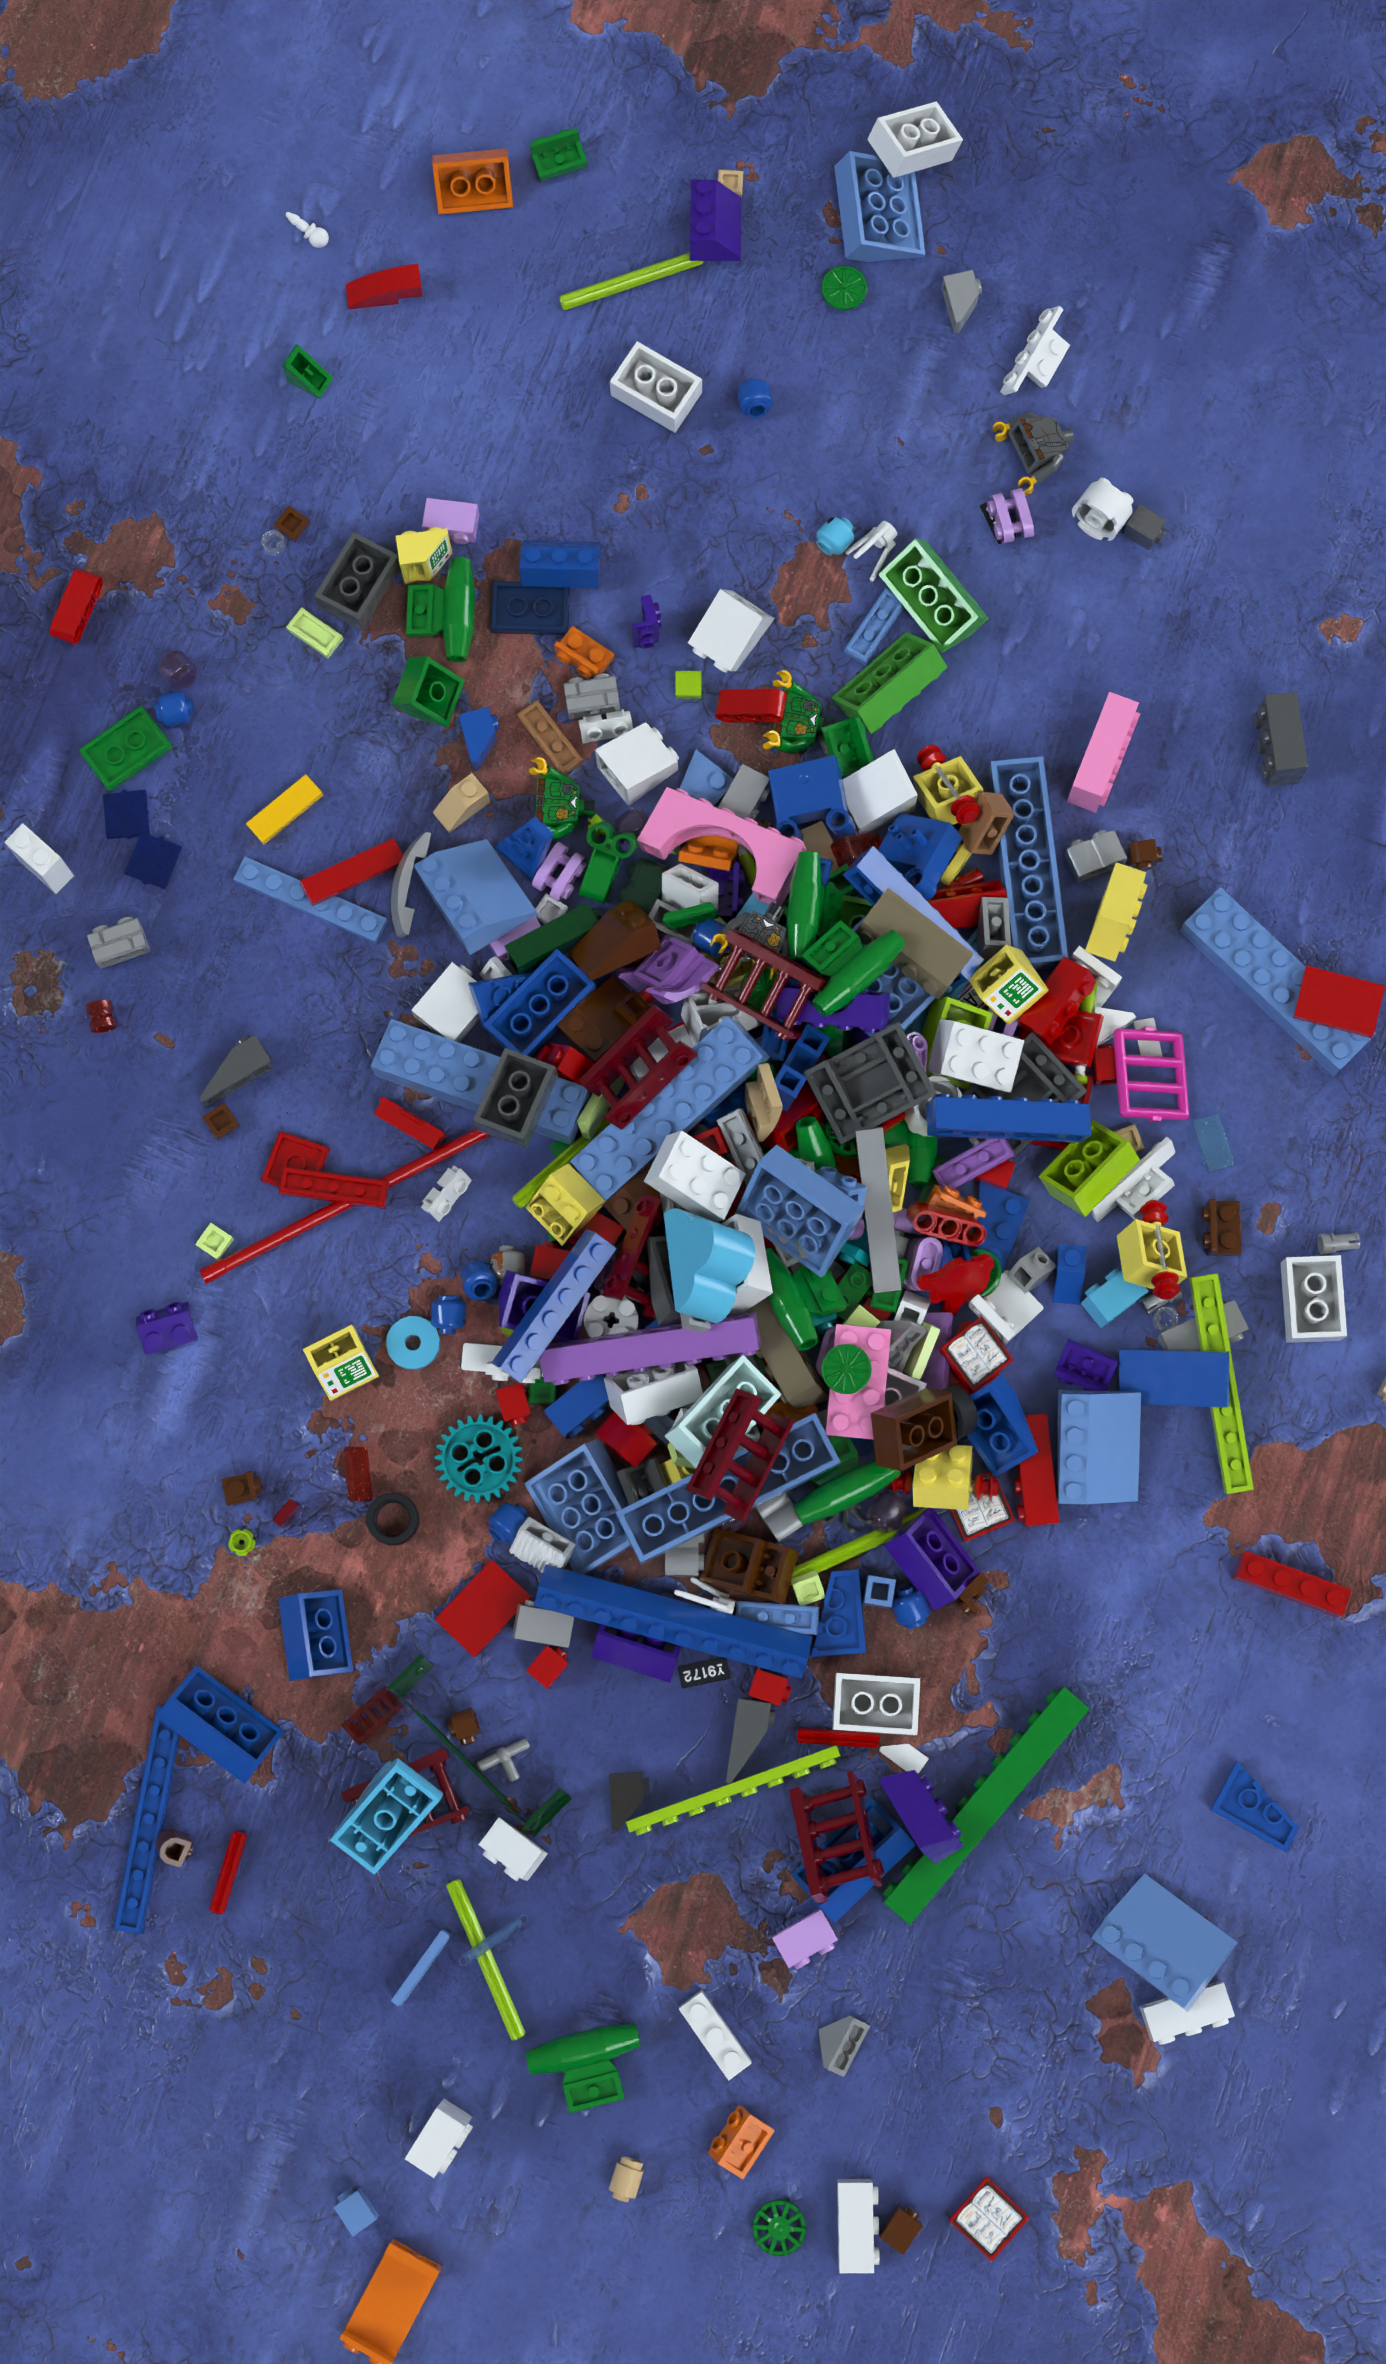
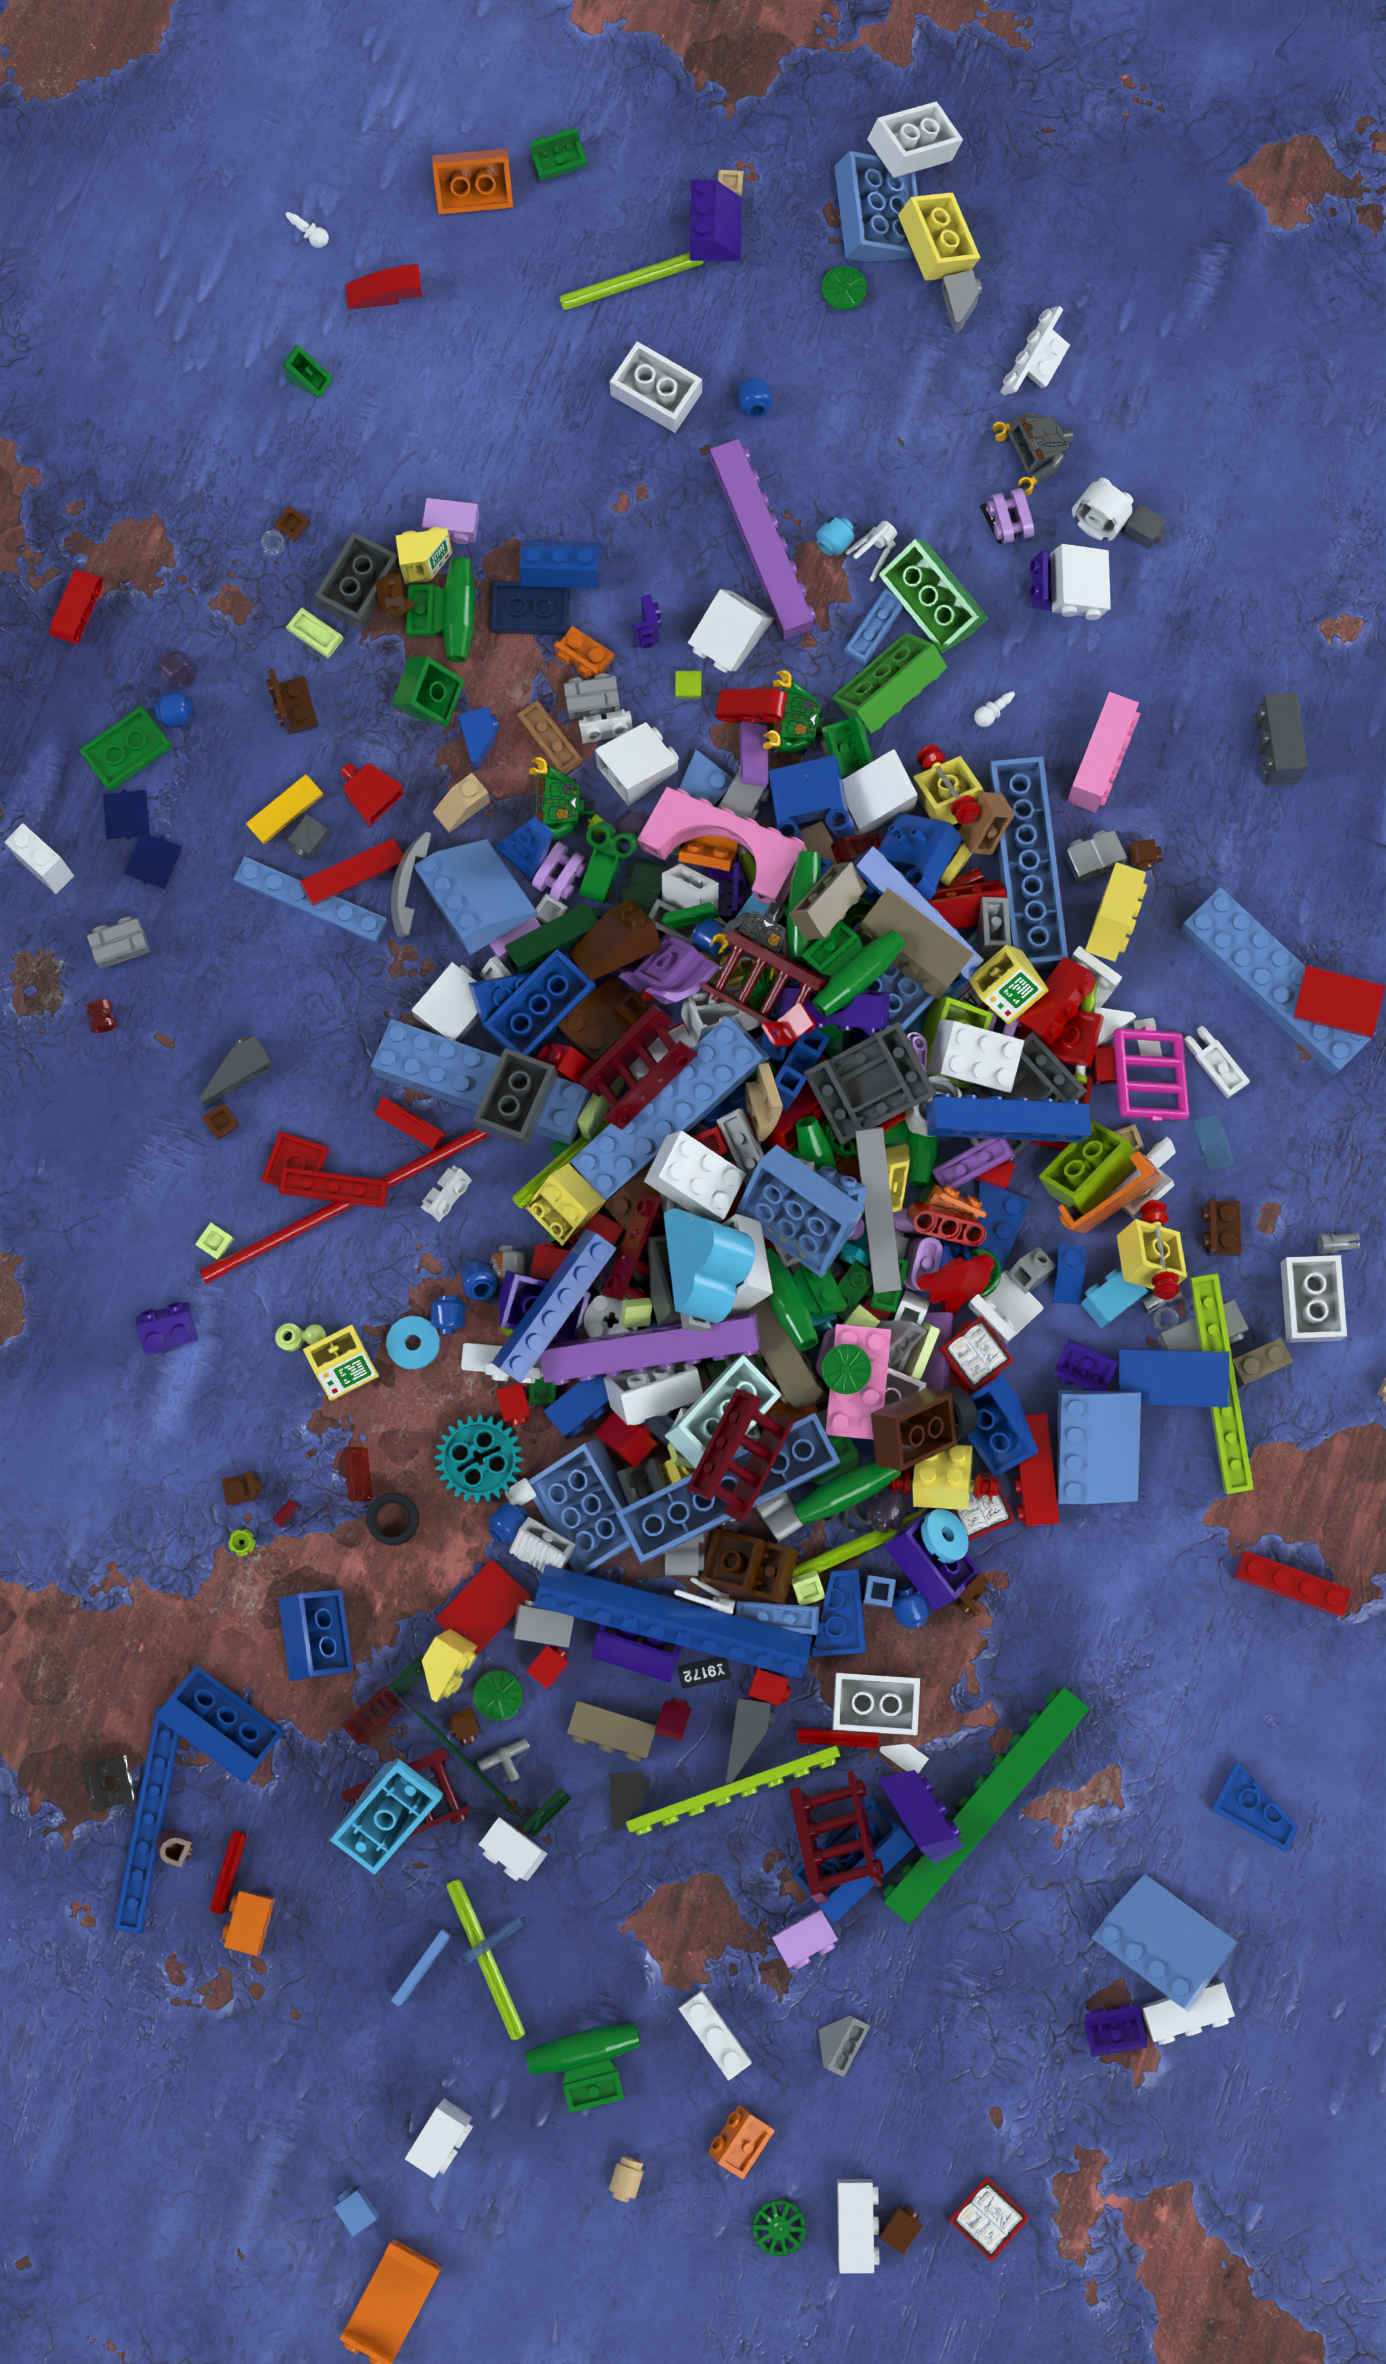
(96, 1787): none -> clear smoke piece
(248, 1922): none -> orange brick
(292, 703): none -> reddish brown bracket
(308, 838): none -> flat silver brick
(311, 1335): none -> yellowish green plate
(370, 791): none -> red torso
(391, 595): none -> reddish brown bracket
(446, 1662): none -> light yellow slope
(498, 1695): none -> green wheel
(520, 1493): none -> white sticker
(611, 1731): none -> dark tan brick
(636, 1312): none -> yellowish green tile
(673, 1719): none -> dark red slope
(753, 755): none -> medium lavender tile
(761, 539): none -> medium lavender brick
(789, 1026): none -> bracket
(828, 901): none -> dark tan brick
(938, 235): none -> light yellow brick
(957, 1540): none -> medium azure tile
(986, 714): none -> white bar
(1041, 581): none -> dark purple bracket
(1080, 581): none -> white brick
(1115, 2030): none -> dark purple bracket
(1148, 1179): none -> orange panel
(1217, 1063): none -> white hinge
(1261, 1362): none -> dark tan brick

